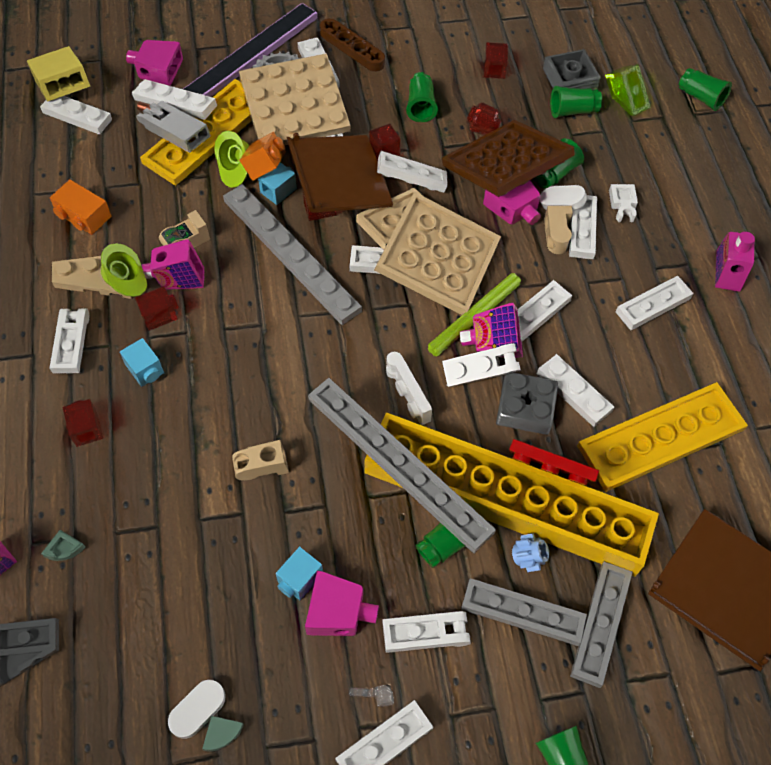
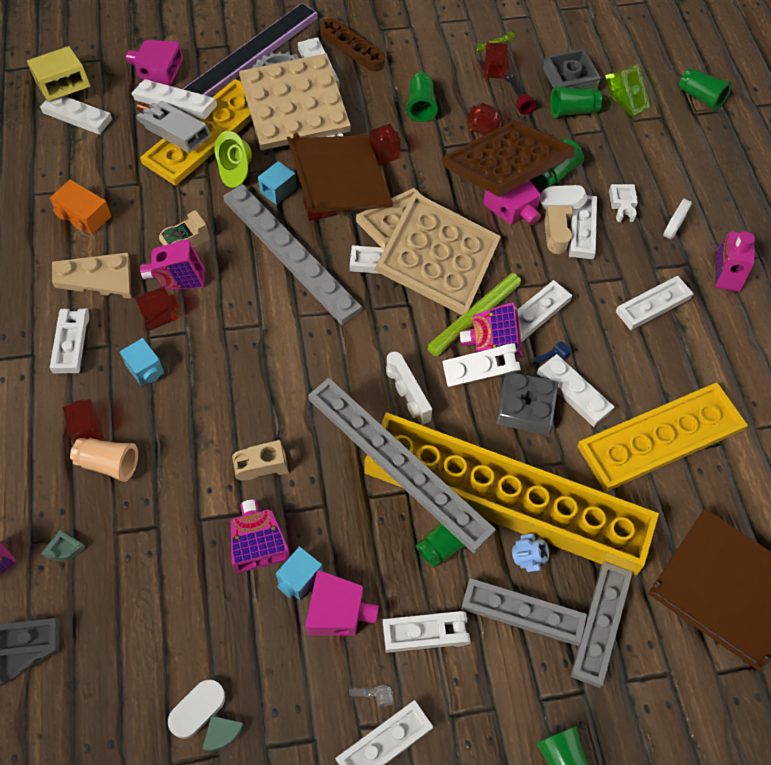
(106, 457): none -> light nougat plant
(123, 270): lime piece -> none
(256, 539): none -> torso
(263, 155): orange brick -> none
(412, 172): white plate -> none
(509, 36): none -> clear neon green hinge
(525, 102): none -> dark red hinge
(553, 463): red plate -> none
(560, 349): none -> dark blue hand
(677, 219): none -> white tile

